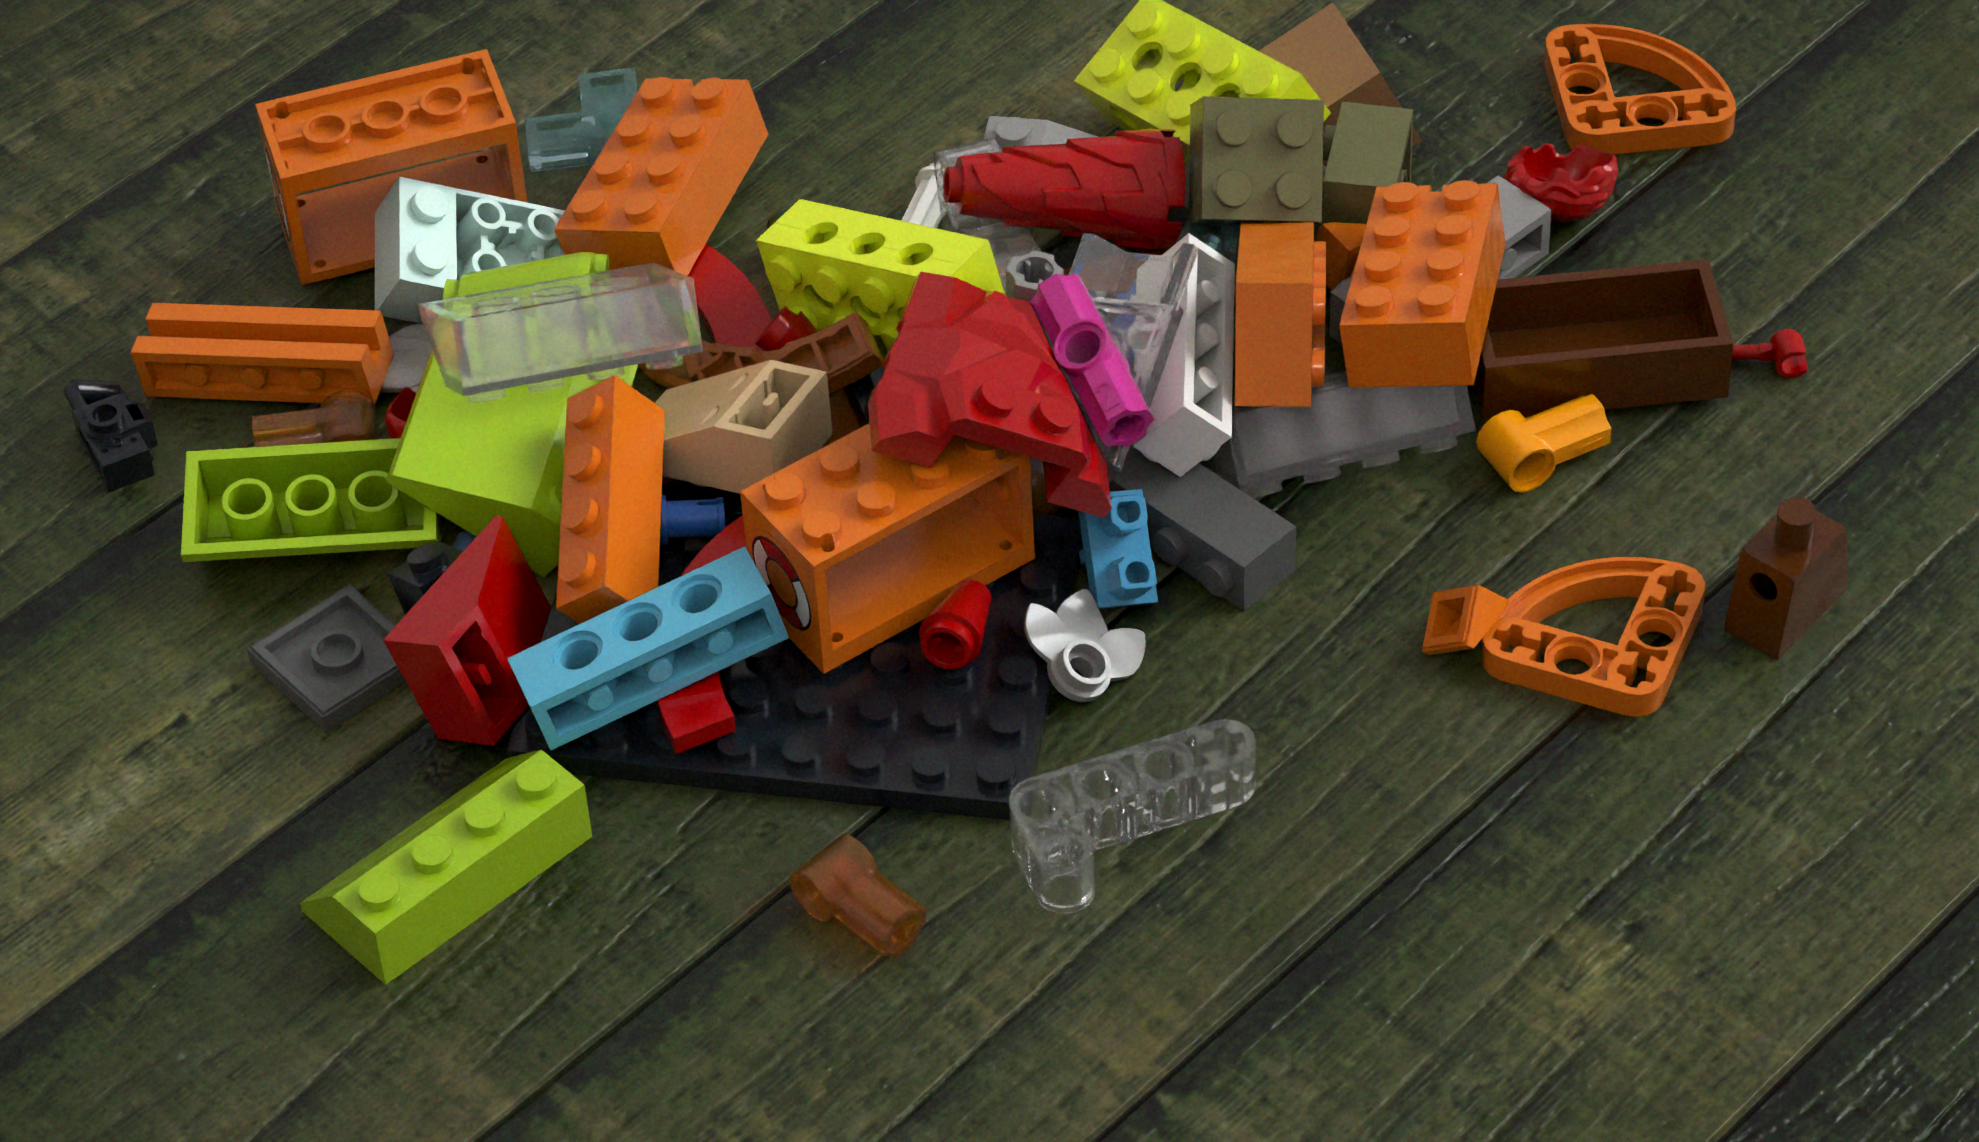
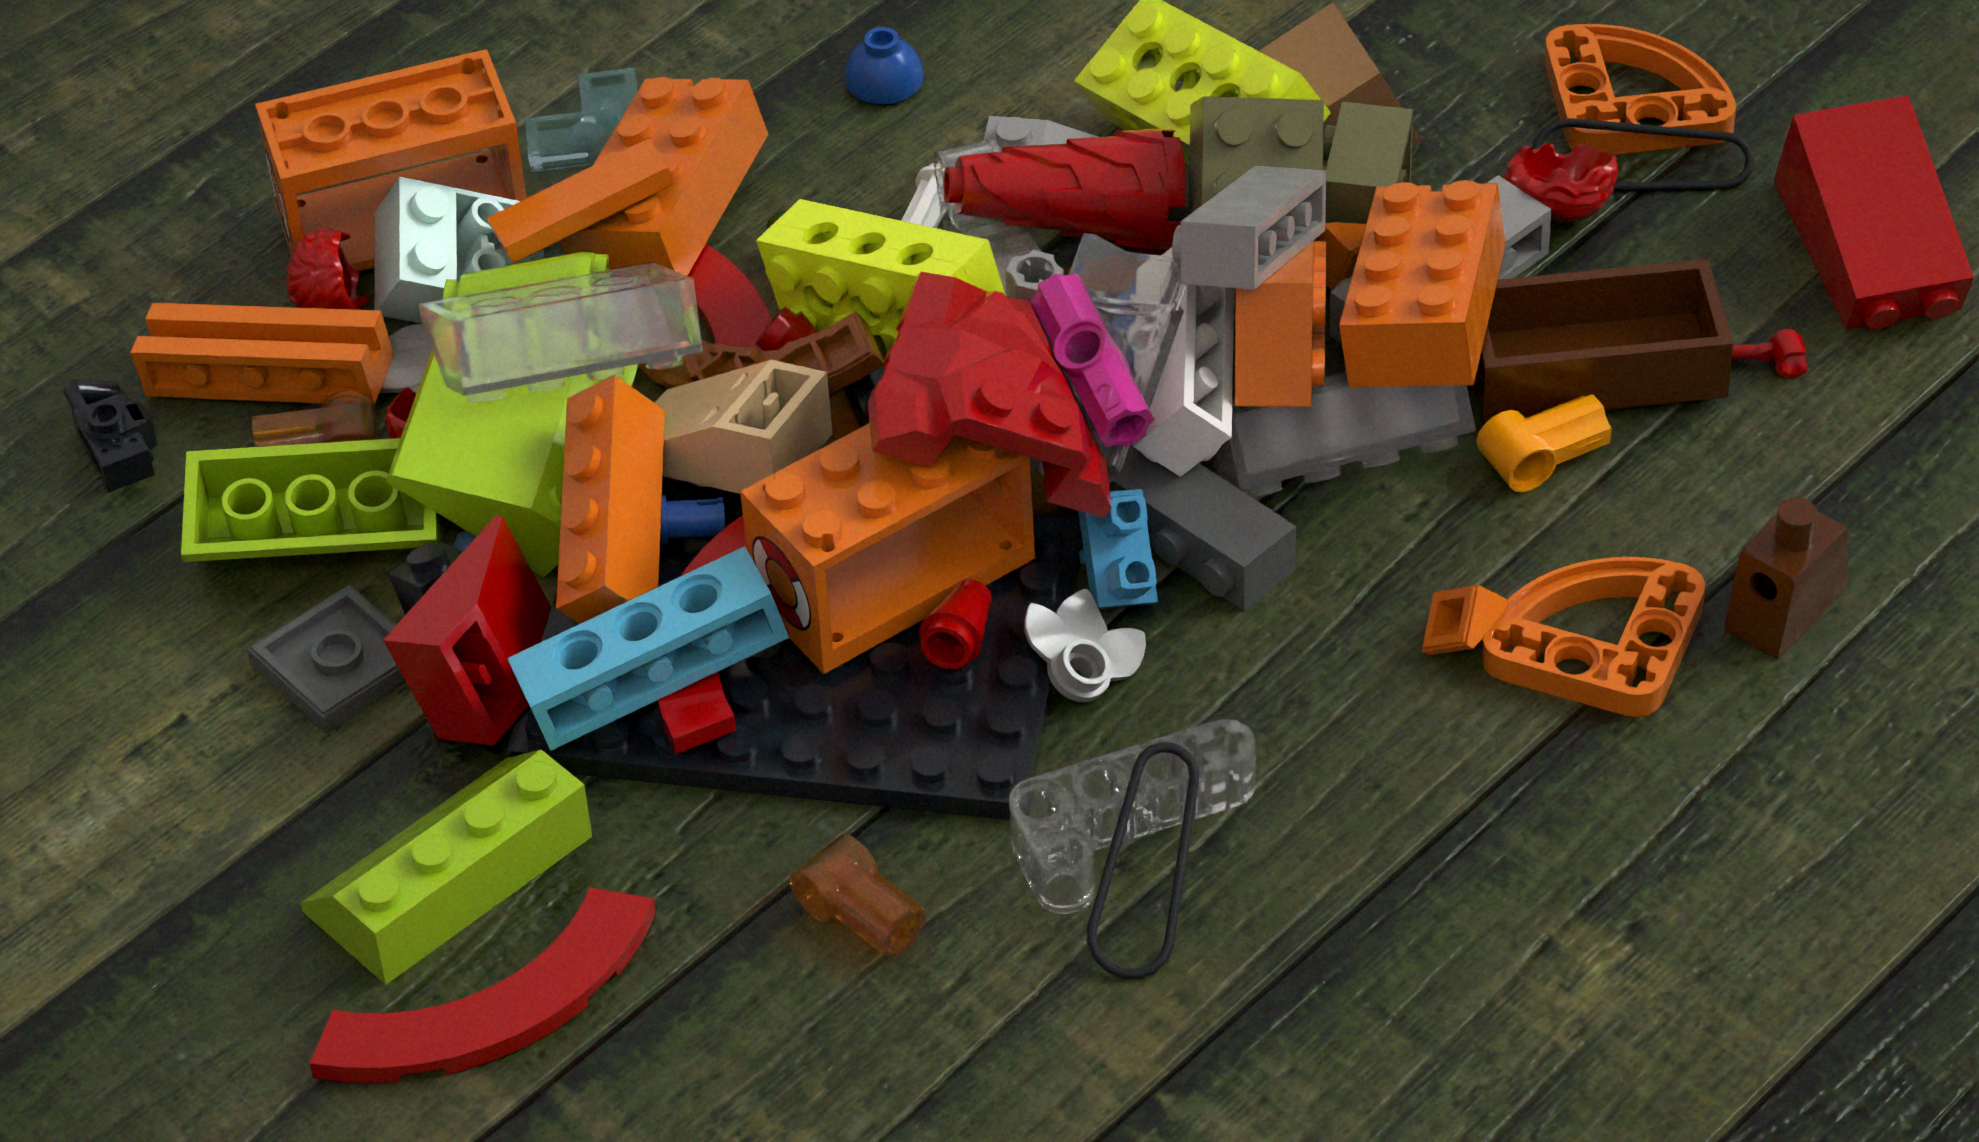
(321, 274): none -> red hair
(496, 1019): none -> red tile
(580, 201): none -> orange tile
(883, 68): none -> blue brick
(1179, 870): none -> black piece
(1251, 227): none -> light grey brick
(1660, 130): none -> black piece
(1873, 213): none -> red slope

